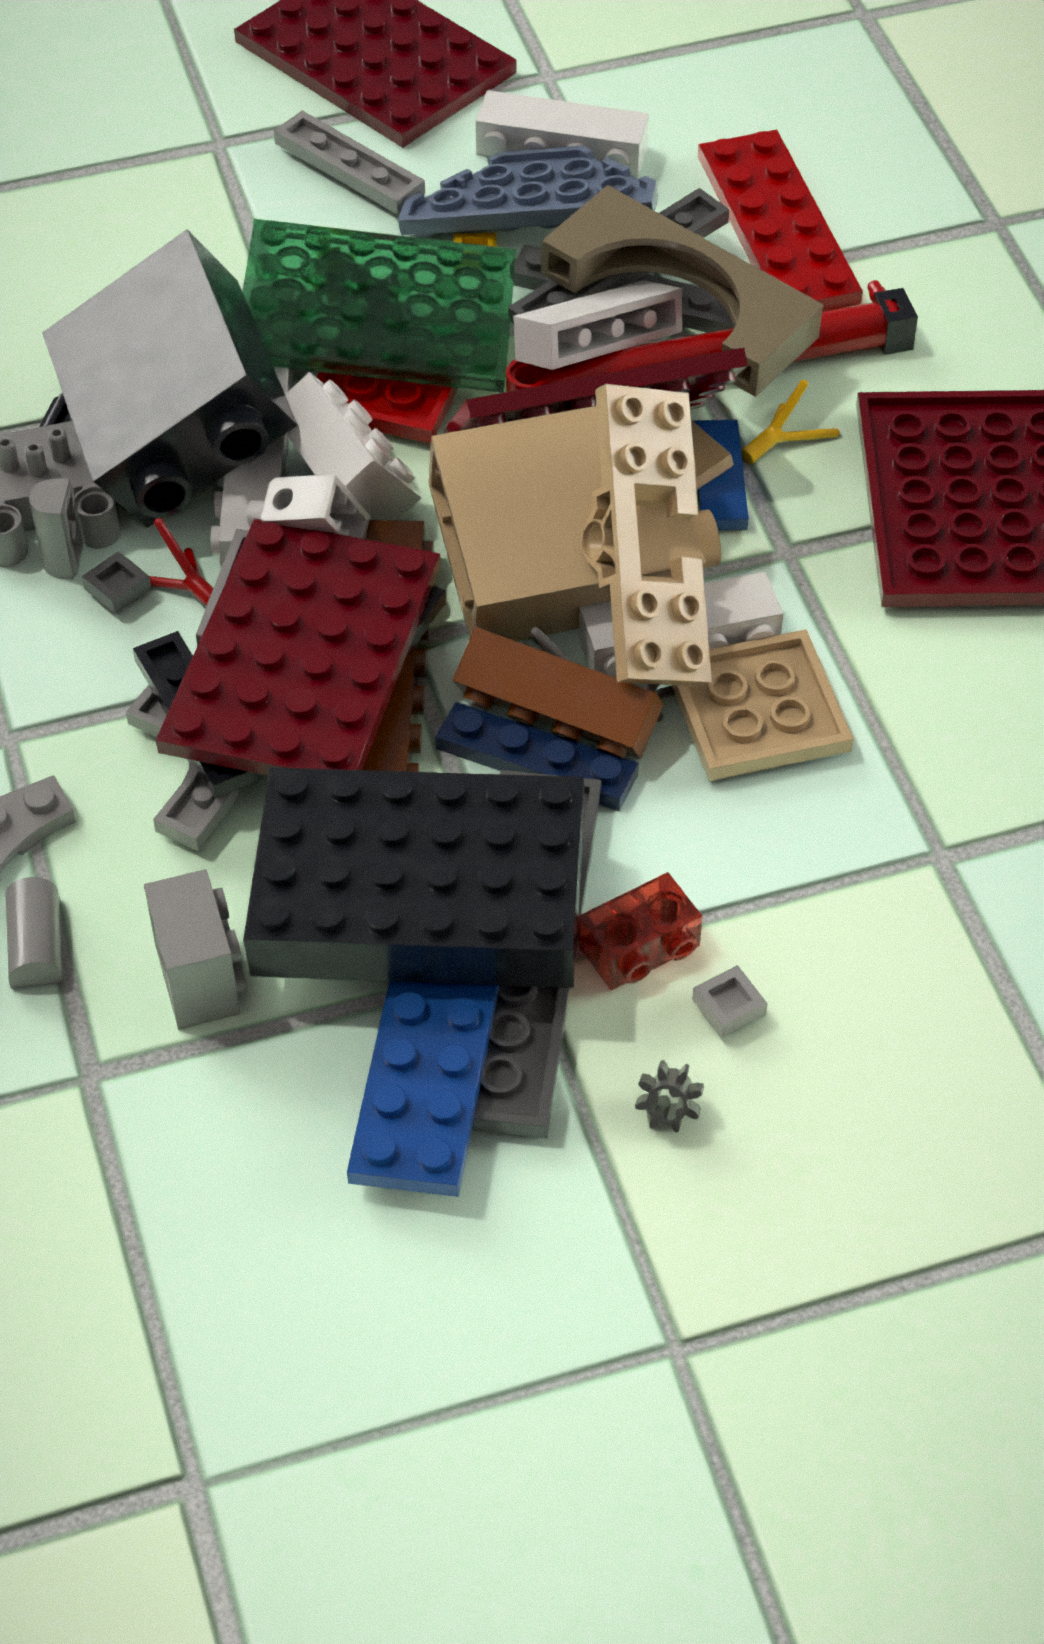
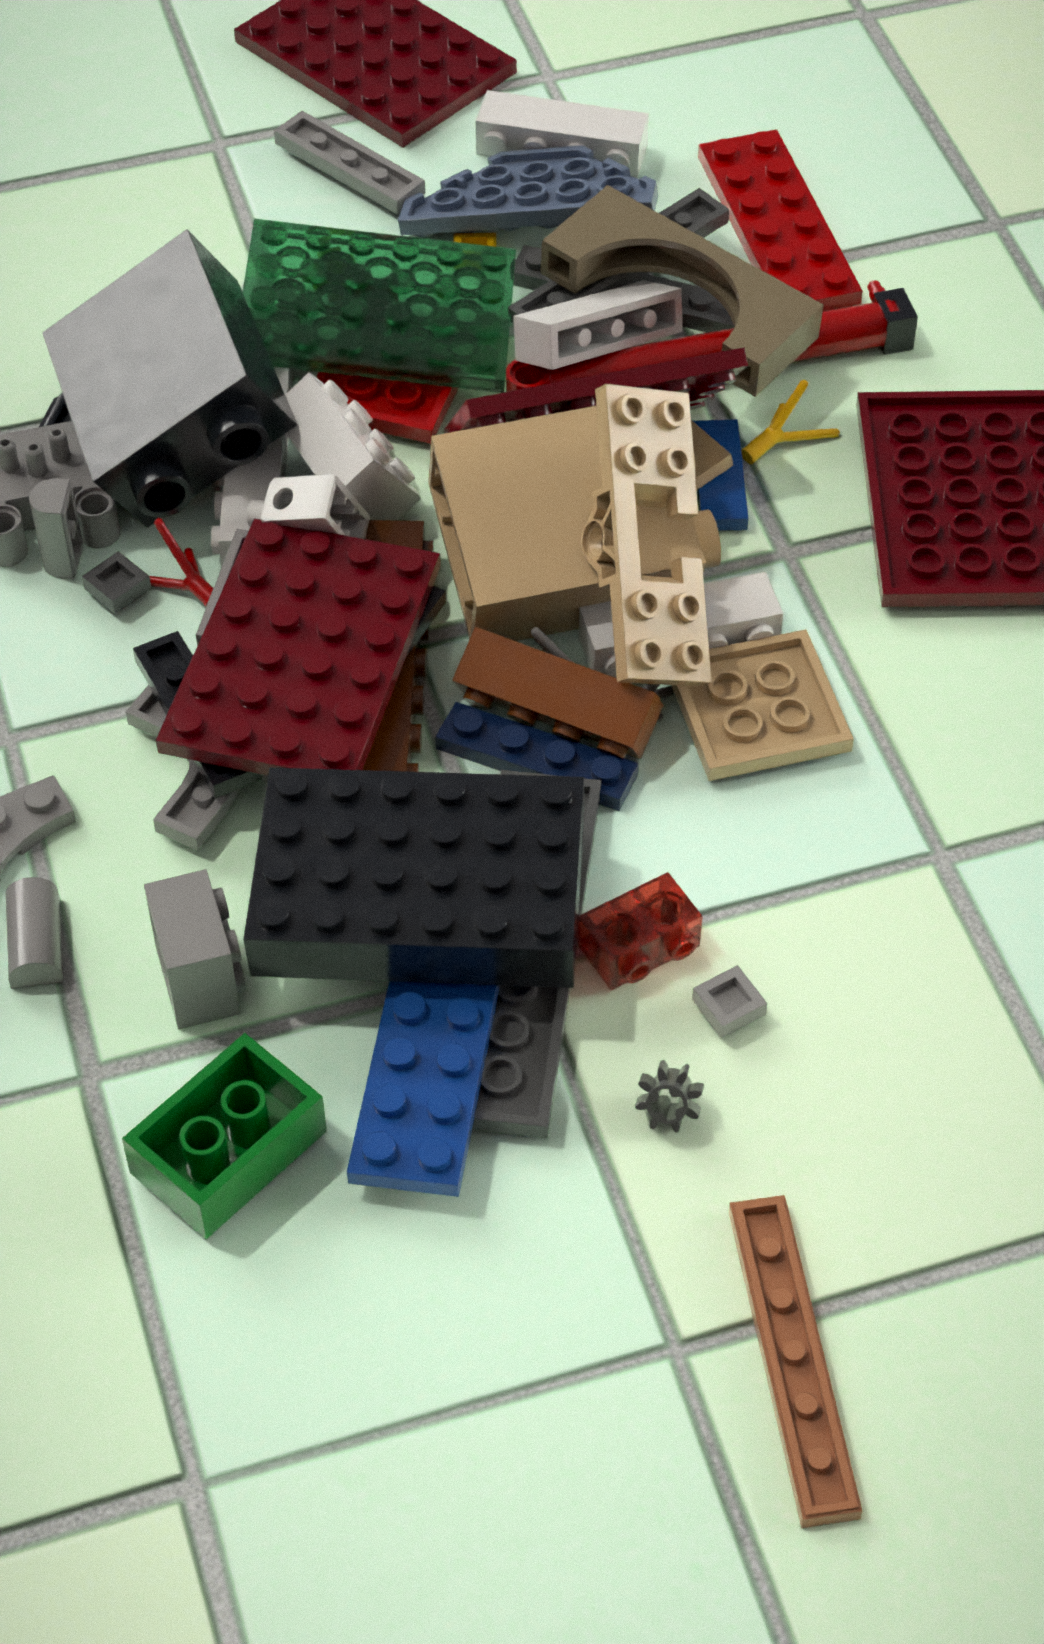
(225, 1135): none -> green brick
(794, 1363): none -> nougat tile

